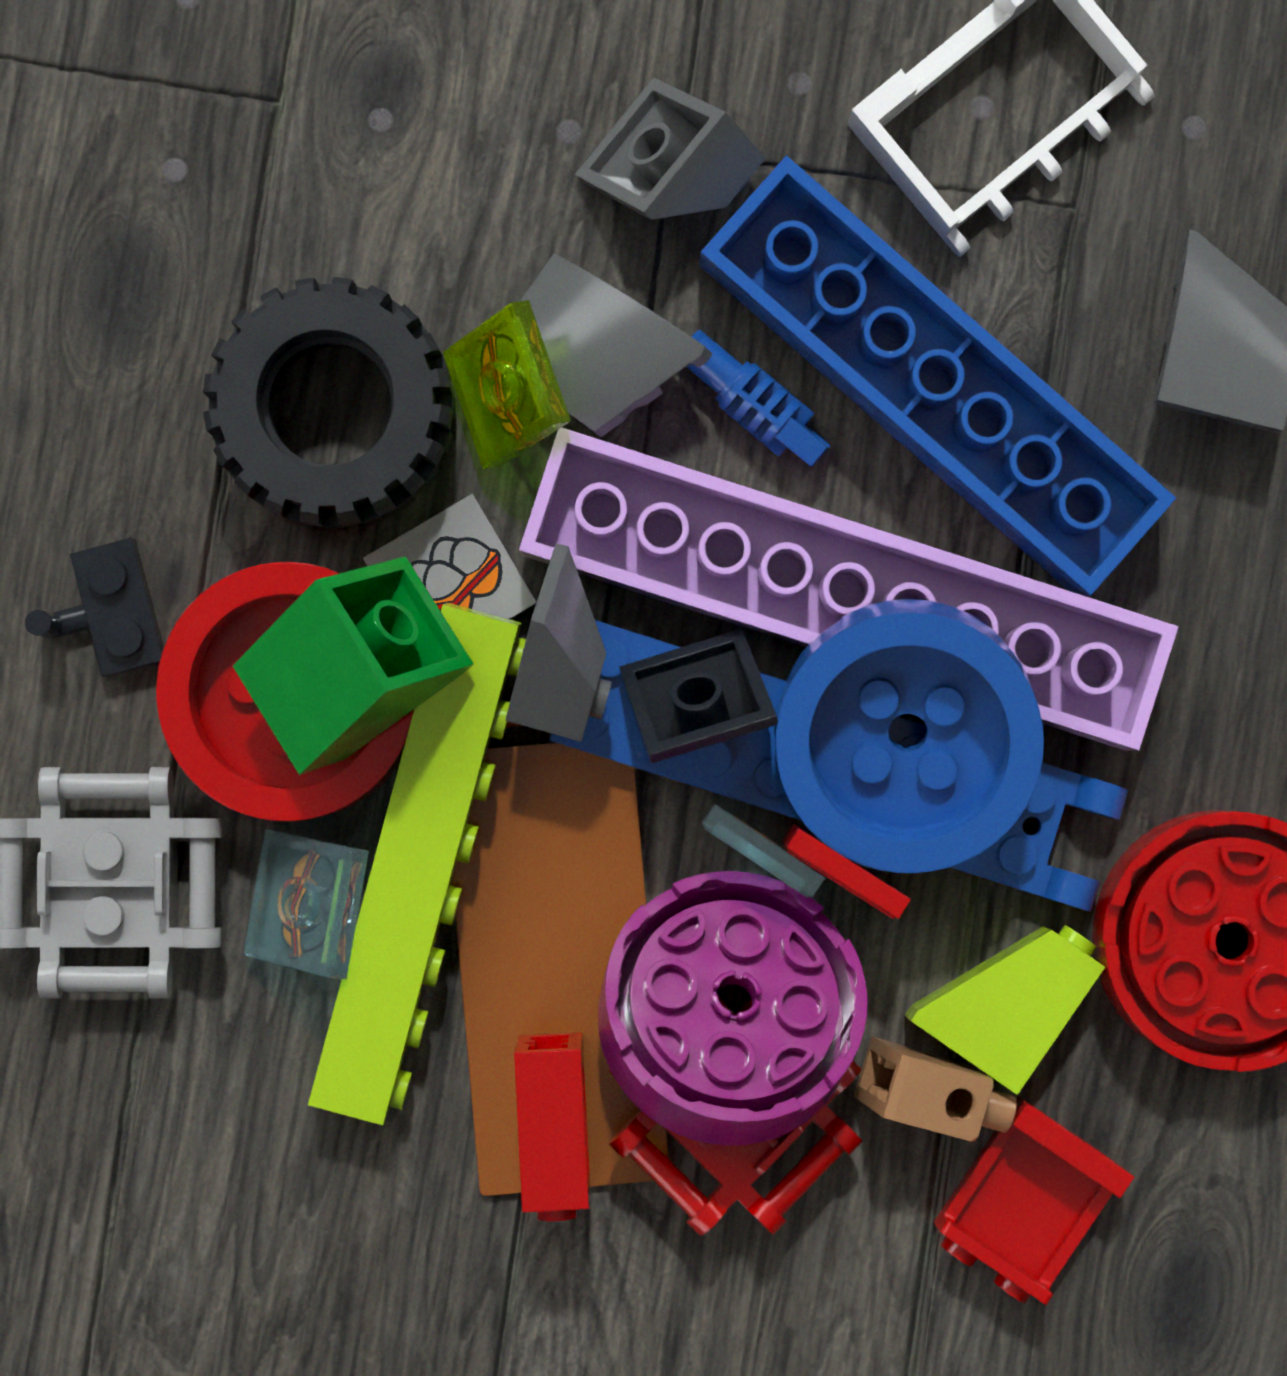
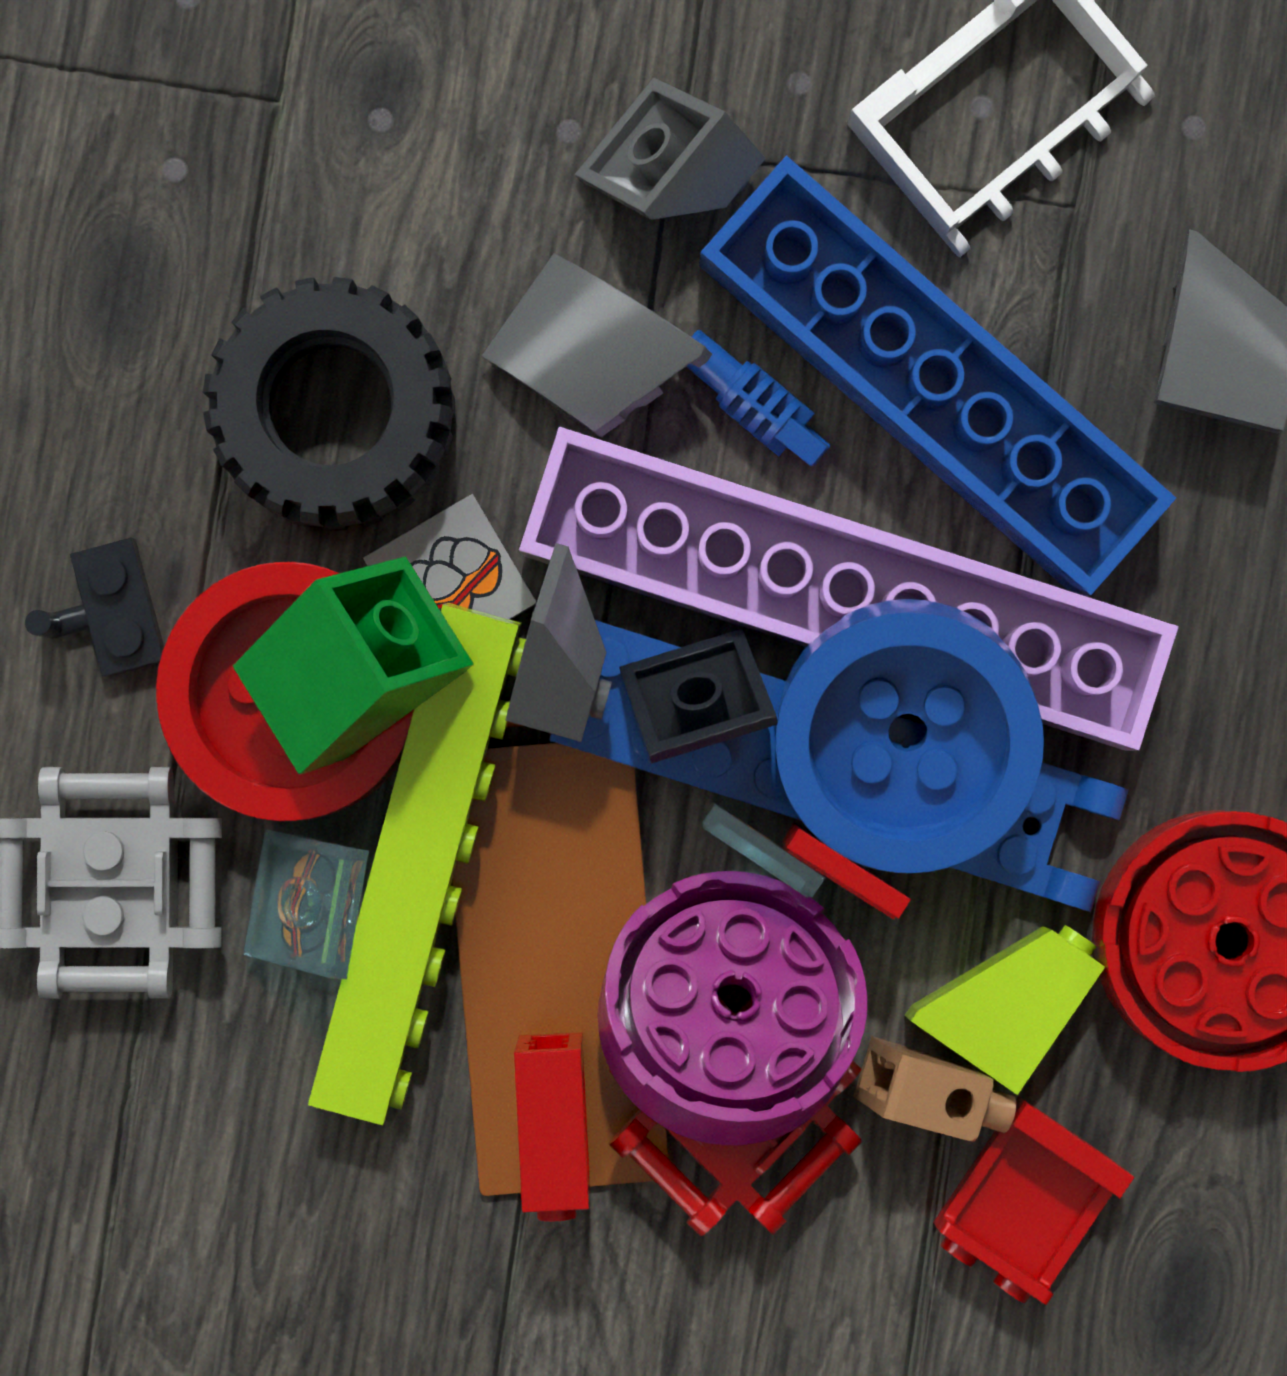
(506, 385): clear neon green tile -> none

